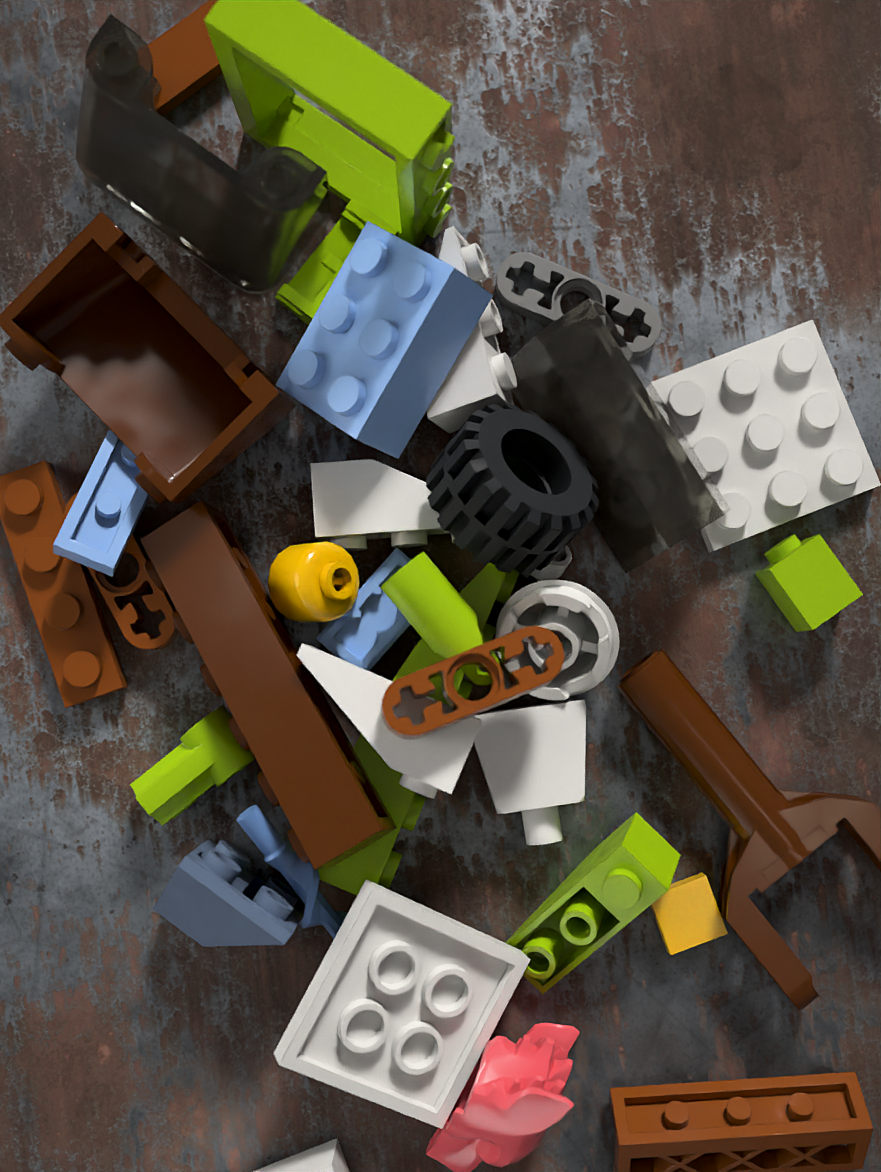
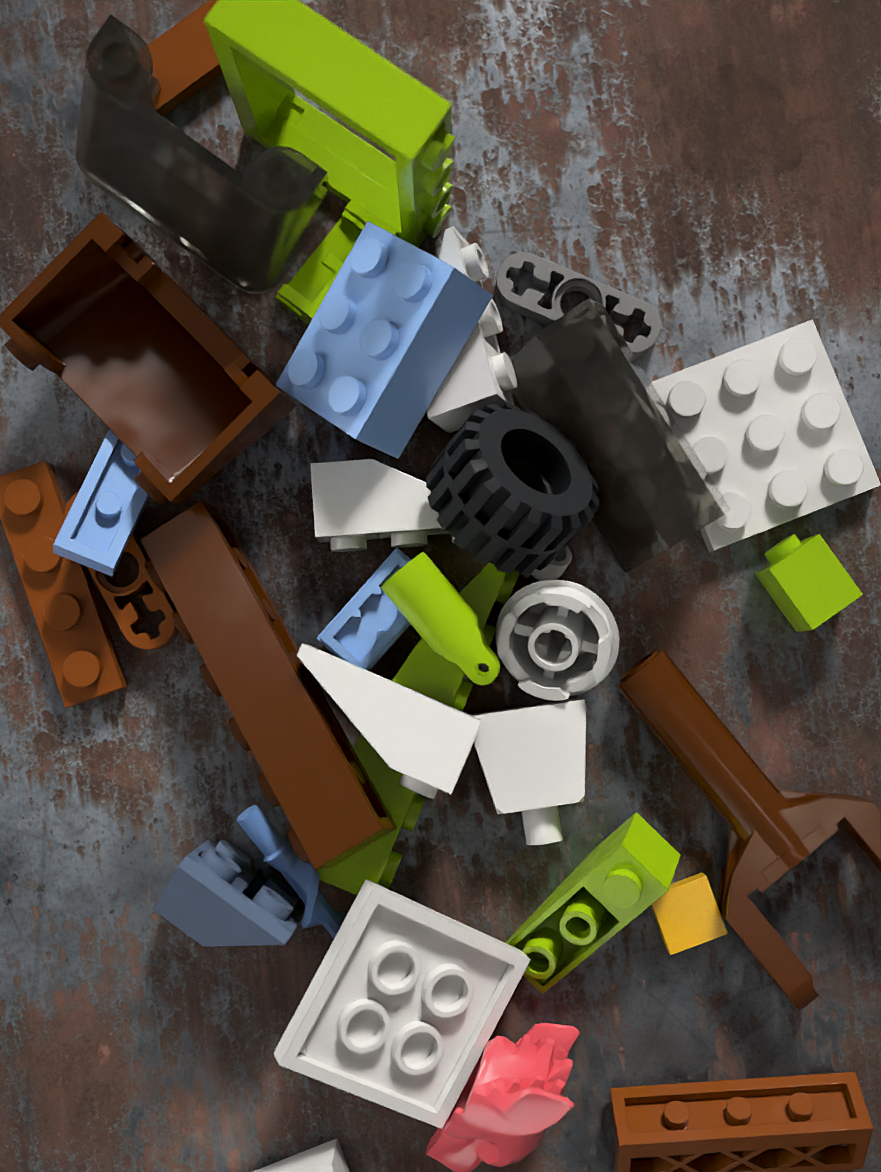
(203, 759): lime piece -> none
(313, 582): yellow head -> none
(510, 648): dark orange beam -> none

